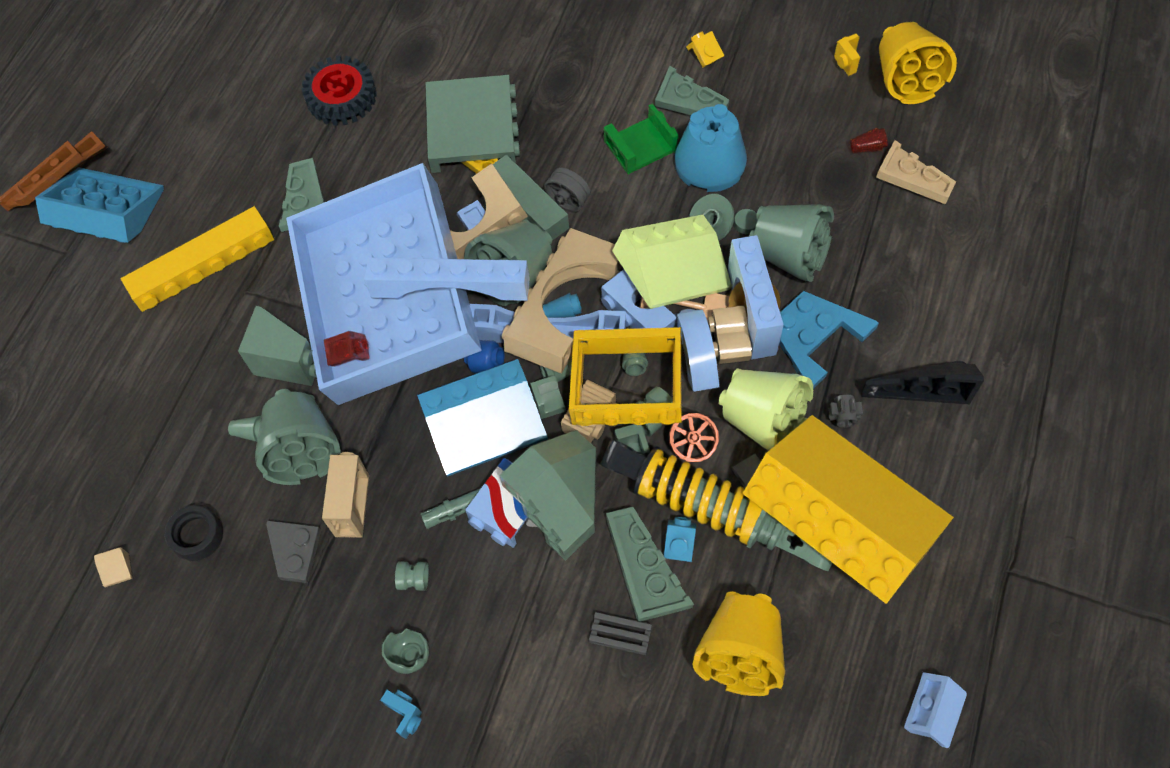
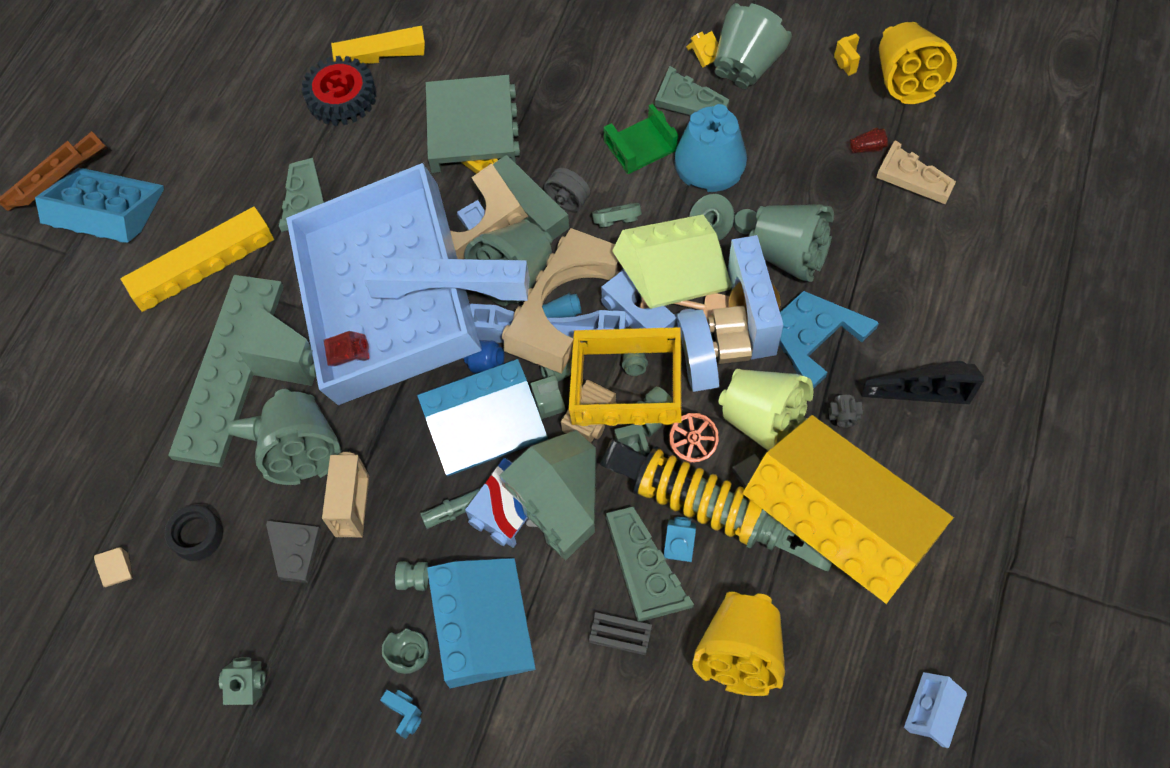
(223, 375): none -> sand green plate
(242, 682): none -> sand green brick
(369, 48): none -> yellow slope
(480, 620): none -> dark azure slope
(625, 212): none -> sand green plate
(749, 44): none -> sand green cone

